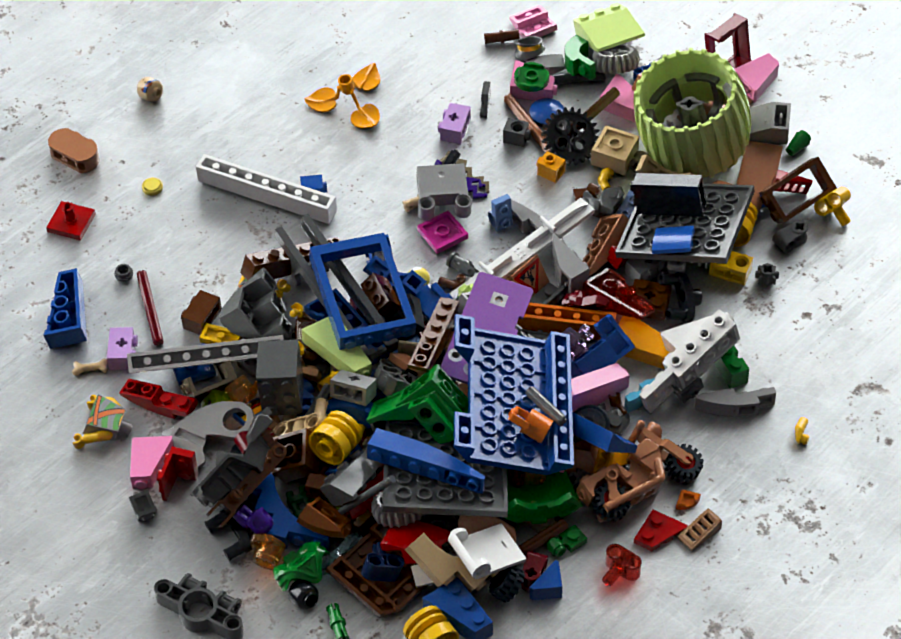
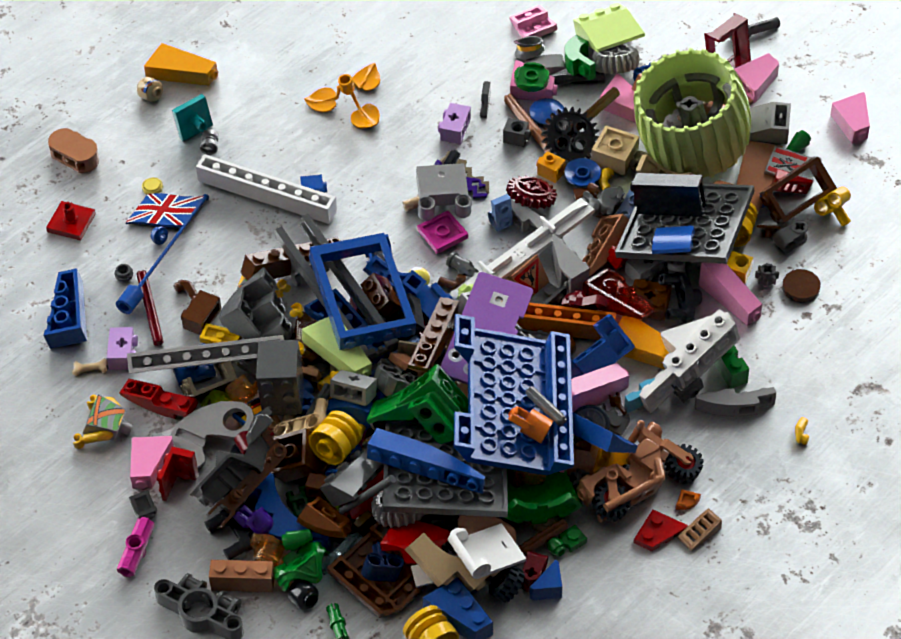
(132, 556): none -> dark pink piece
(159, 235): none -> blue plate
(162, 211): none -> flag
(180, 66): none -> light orange slope
(187, 286): none -> reddish brown arm
(192, 117): none -> teal tile
(209, 142): none -> flat silver wheel
(241, 575): none -> nougat brick
(296, 539): none -> green cone
(501, 36): reddish brown pin -> none
(531, 192): none -> dark red gear
(577, 344): clear purple brick -> none
(582, 172): none -> blue dish
(621, 565): clear red beam -> none
(730, 291): none -> bright pink slope
(762, 26): none -> dark grey pin
(768, 229): none -> reddish brown plant
(786, 161): none -> flag
(801, 285): none -> reddish brown tile
(852, 117): none -> bright pink slope

